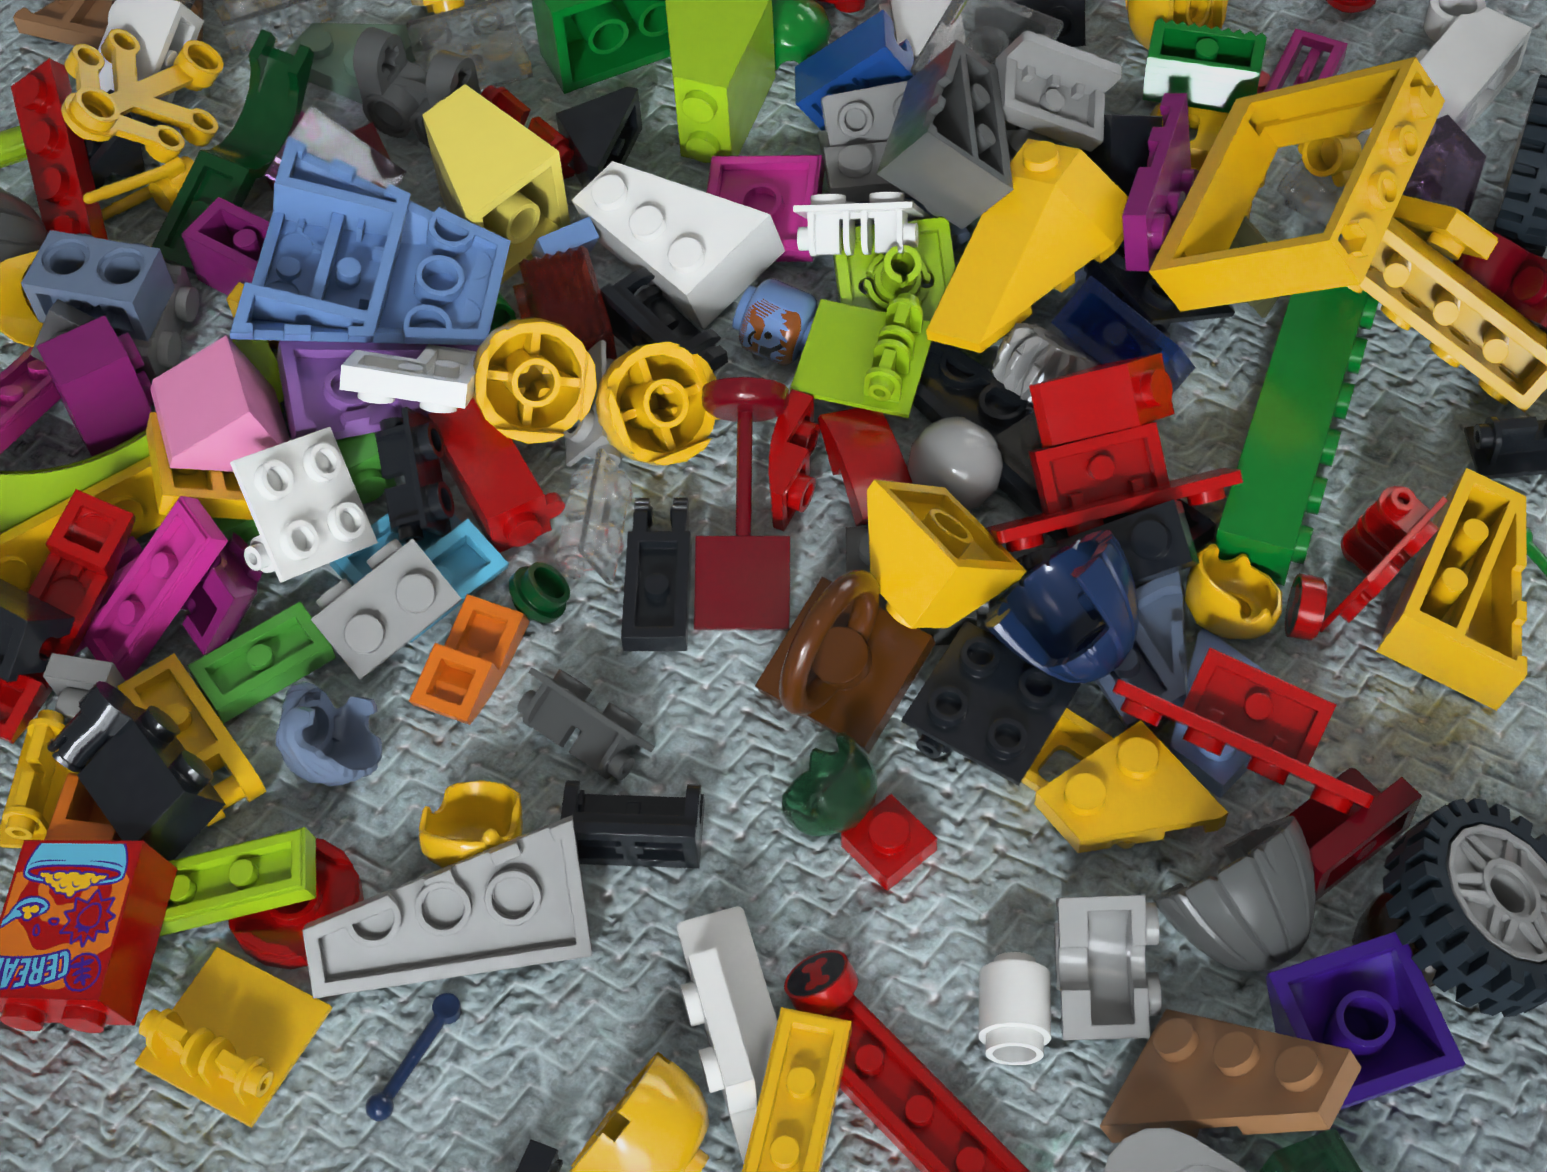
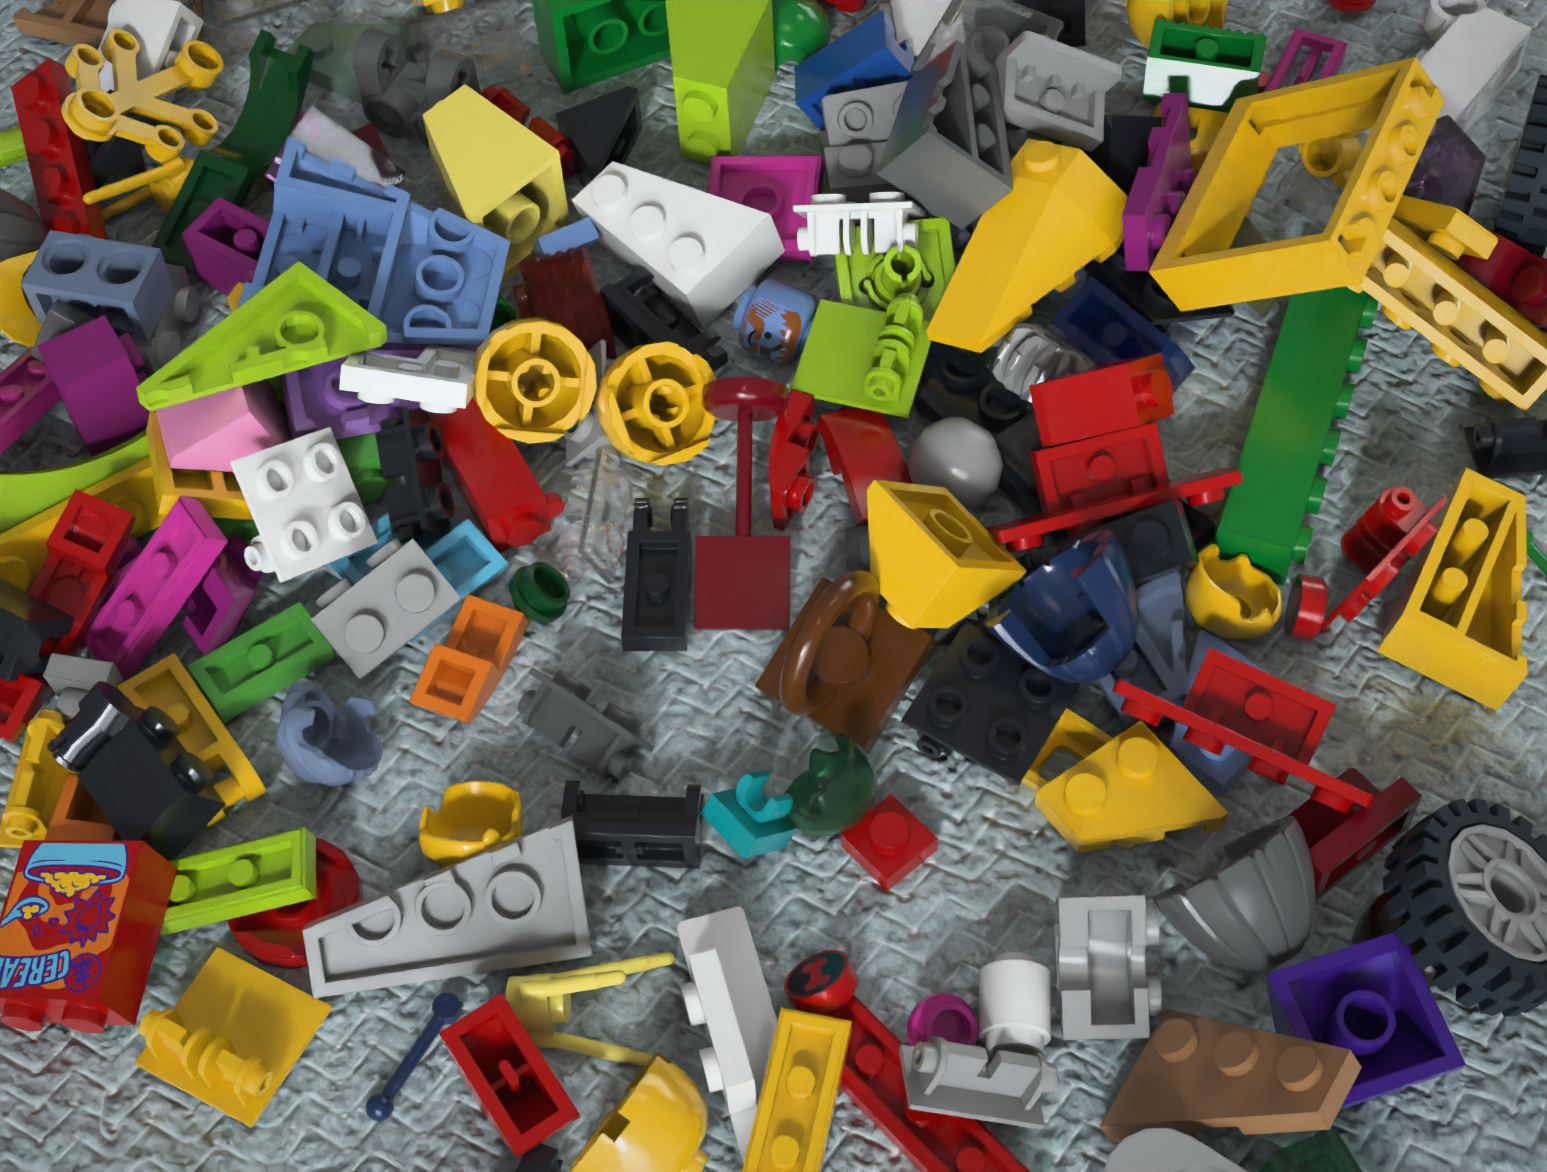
(279, 330): none -> lime wing
(508, 1076): none -> red slope
(545, 1001): none -> light yellow plant
(749, 818): none -> teal tile
(943, 1017): none -> dark pink plate
(967, 1084): none -> light grey hinge

